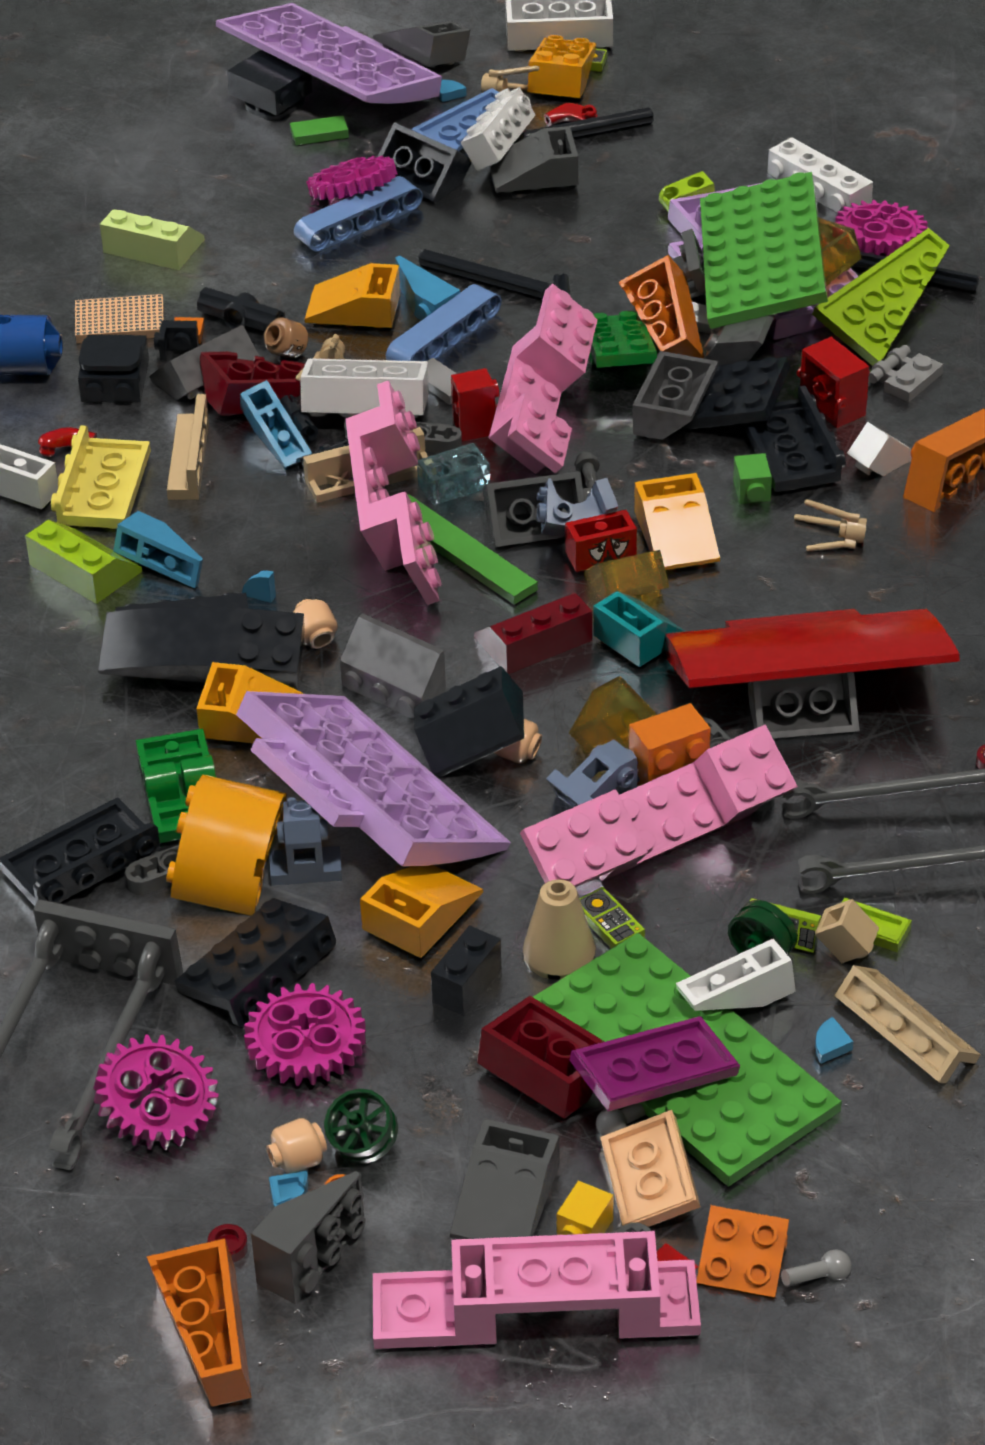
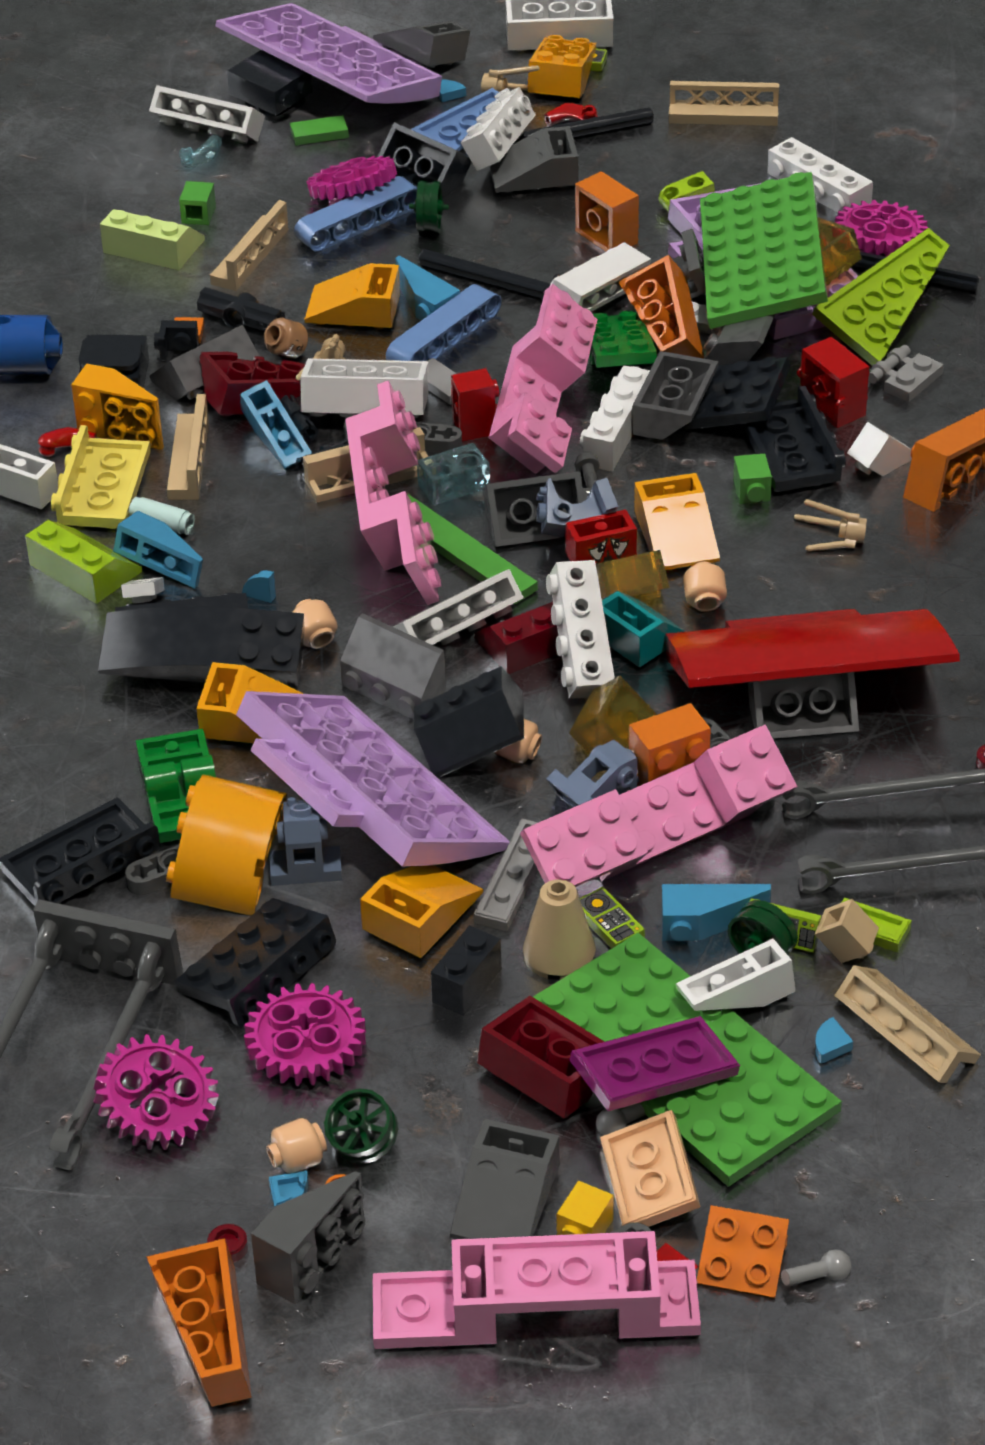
(116, 406): none -> light orange slope
(119, 316): light nougat tile -> none
(143, 589): none -> white plate
(178, 519): none -> light aqua piece
(197, 203): none -> bright green brick
(201, 155): none -> clear light blue arm
(206, 113): none -> white brick
(252, 248): none -> tan fence
(429, 206): none -> dark green wheel
(464, 610): none -> white brick
(507, 884): none -> light grey tile
(580, 627): none -> white brick
(597, 279): none -> white brick
(606, 212): none -> orange brick
(613, 422): none -> white brick
(704, 910): none -> dark azure slope
(705, 586): none -> light nougat head
(719, 112): none -> tan fence

